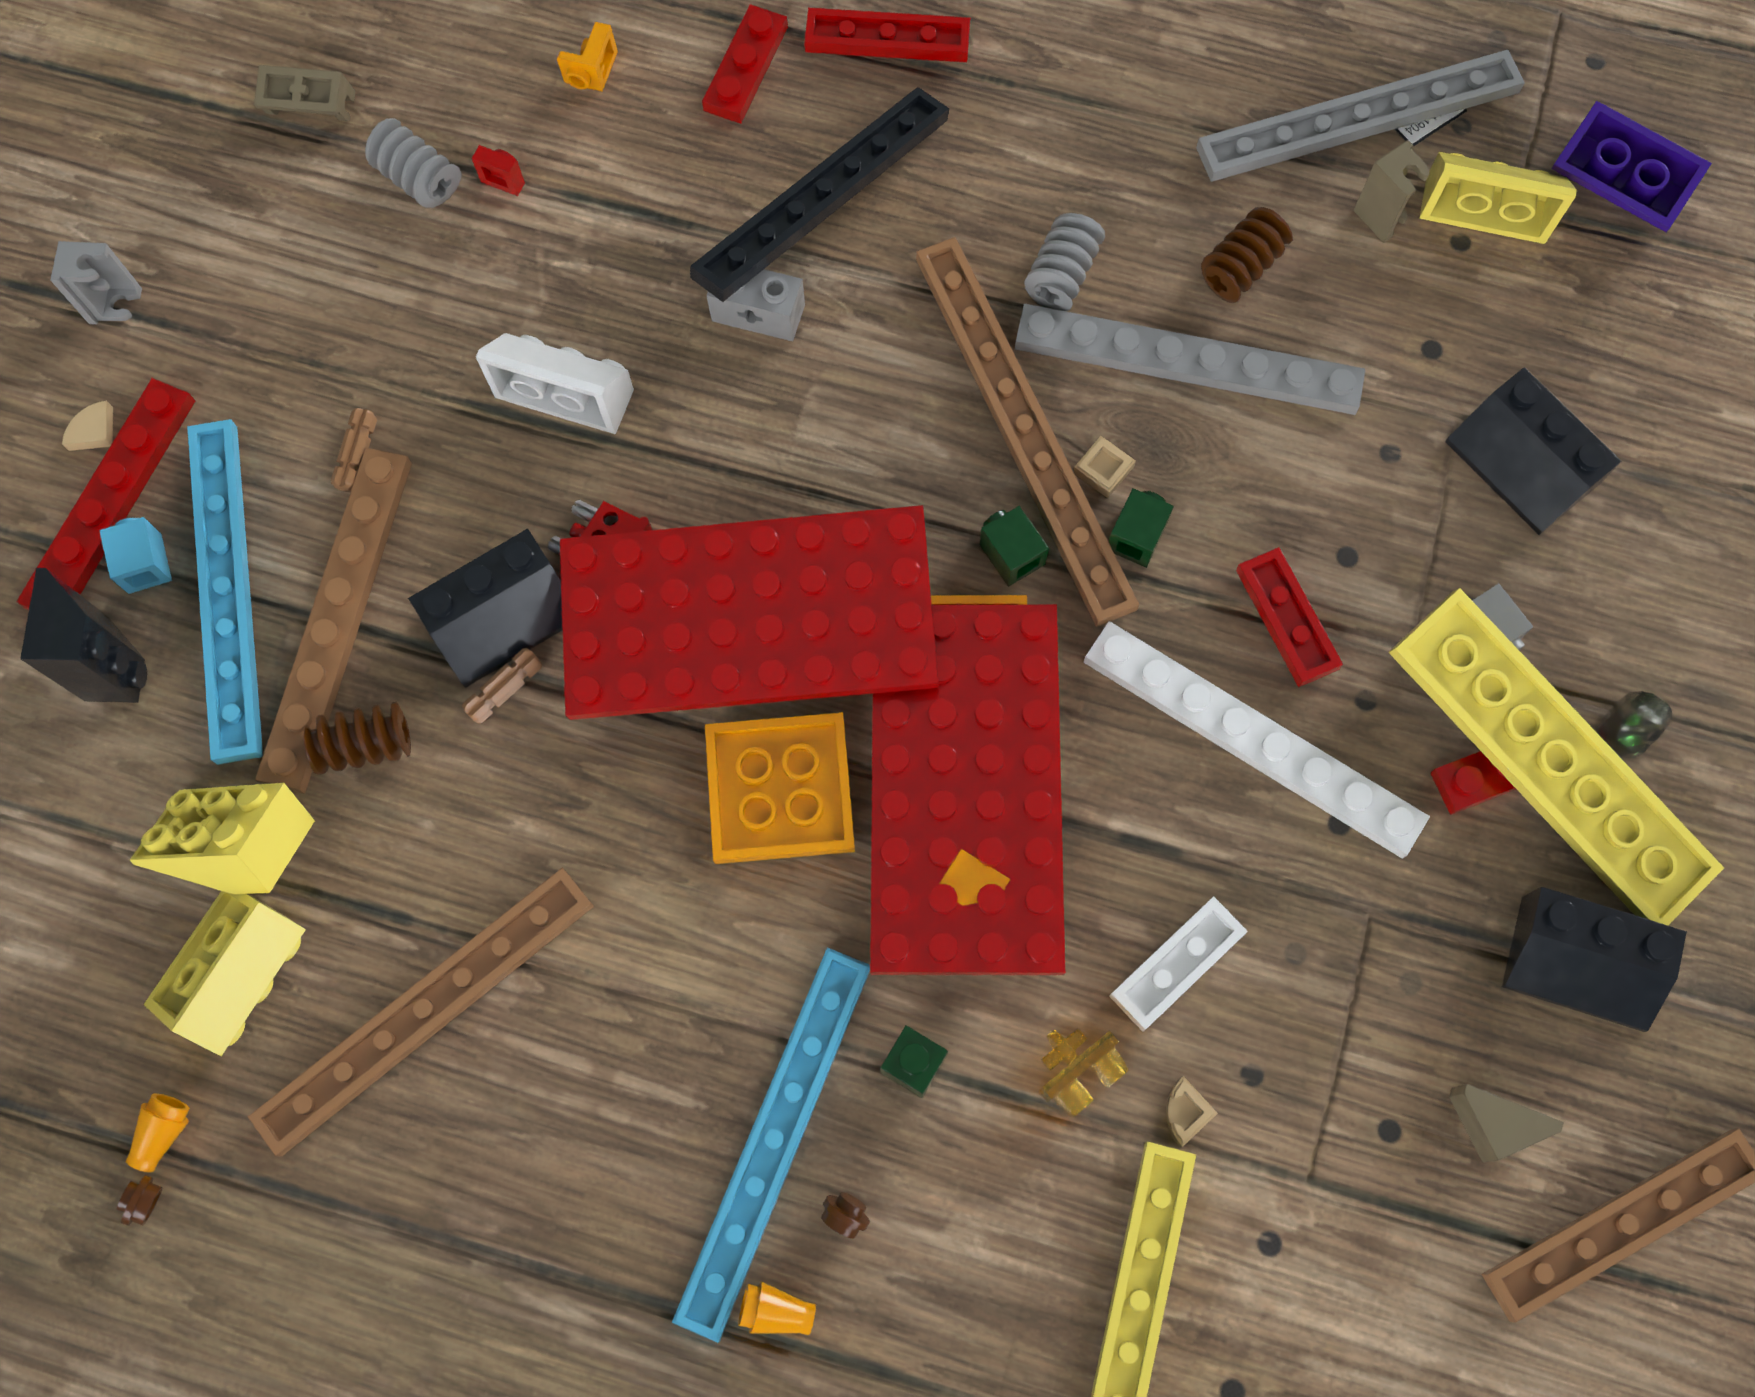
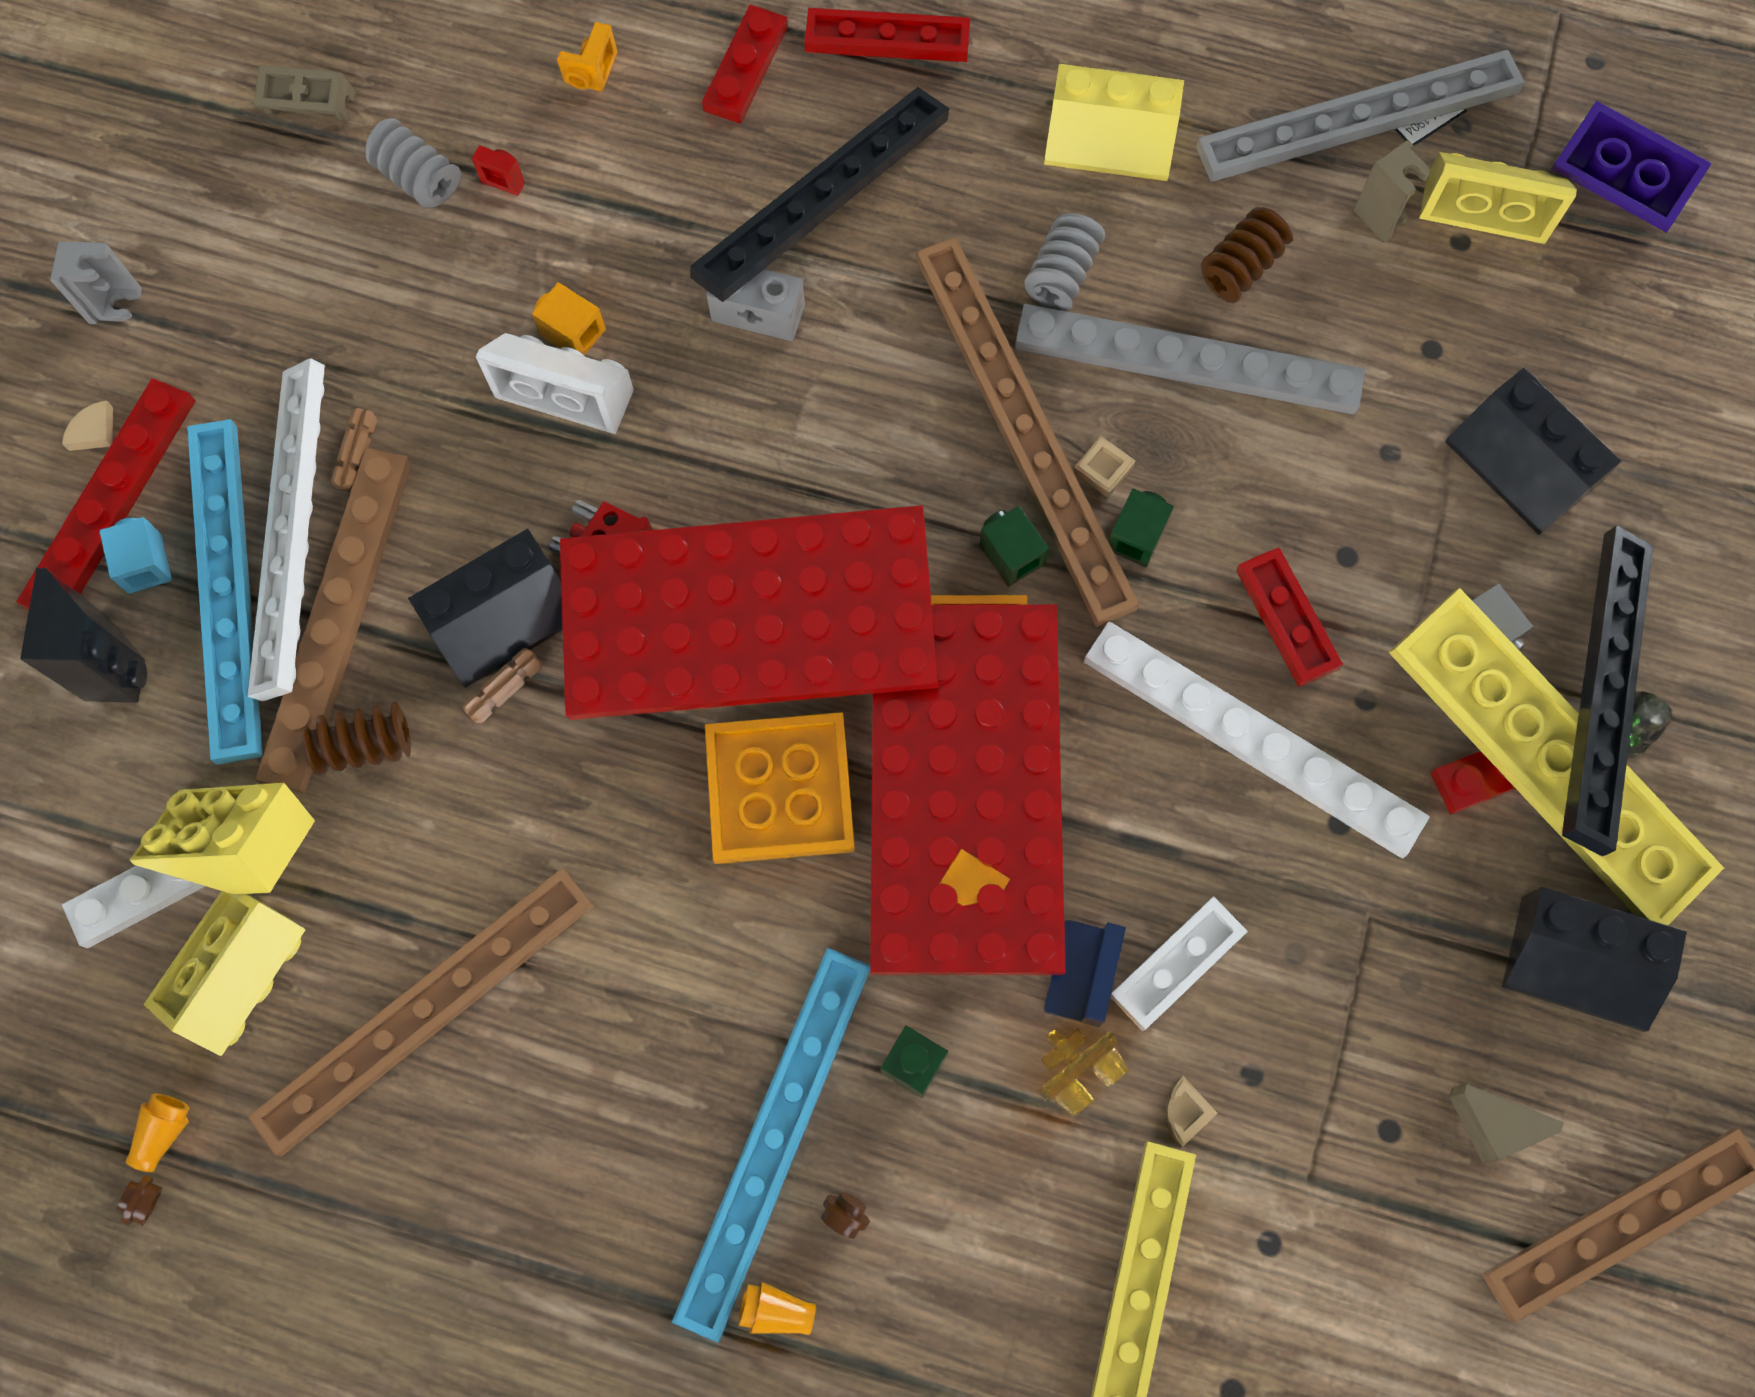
(123, 903): none -> white plate
(286, 532): none -> white plate
(568, 319): none -> light orange brick
(1089, 975): none -> dark blue panel
(1114, 122): none -> light yellow slope
(1608, 693): none -> black plate

